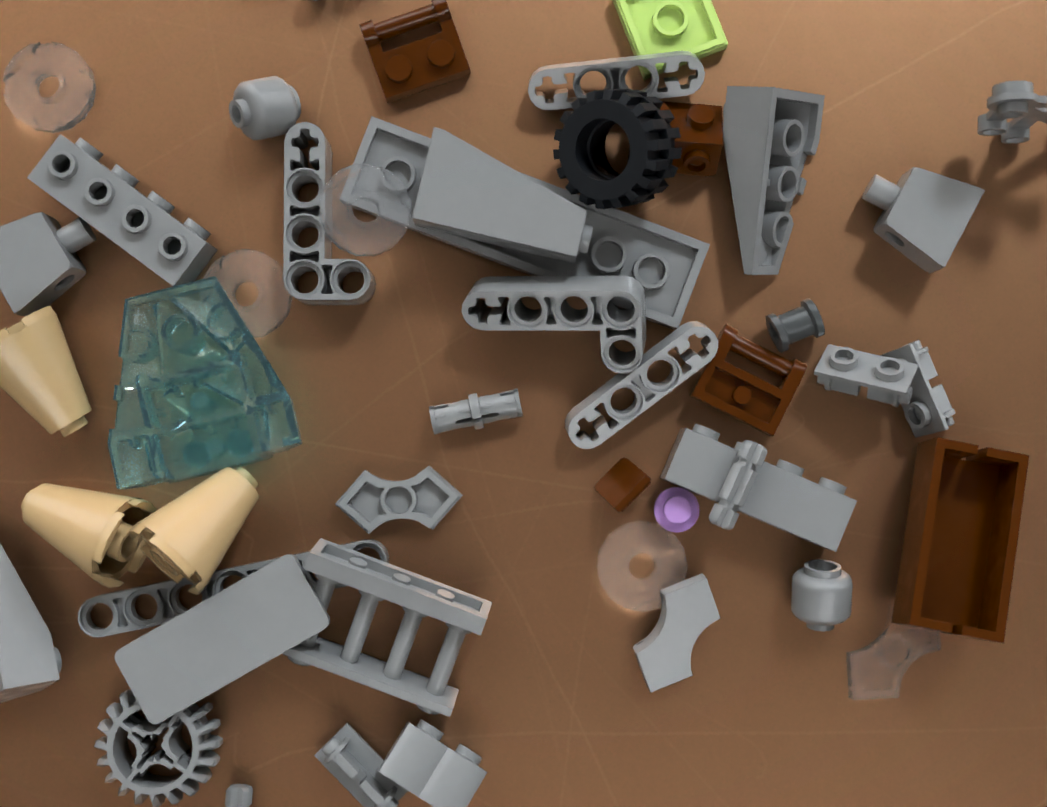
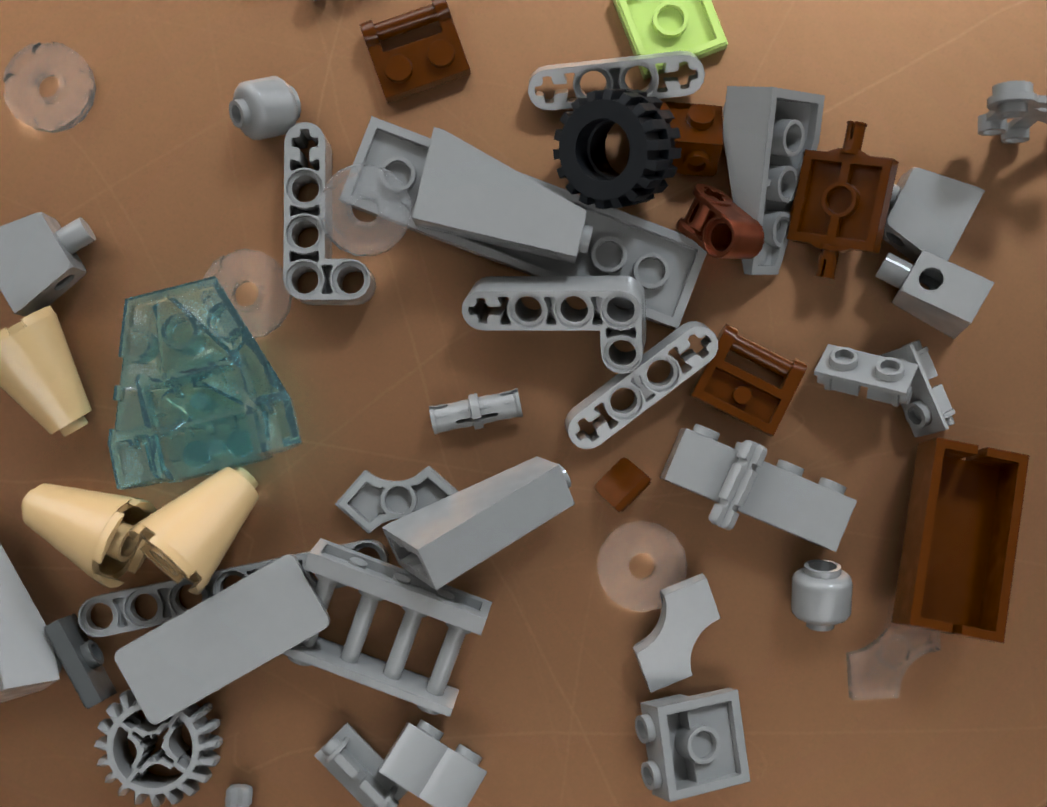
(81, 660): none -> dark grey plate
(123, 213): light grey brick -> none
(478, 521): none -> light grey slope
(676, 509): lavender plate -> none
(693, 744): none -> light grey plate
(721, 225): none -> copper piece
(795, 325): dark grey bush -> none
(842, 200): none -> reddish brown plate
(953, 292): none -> light grey torso

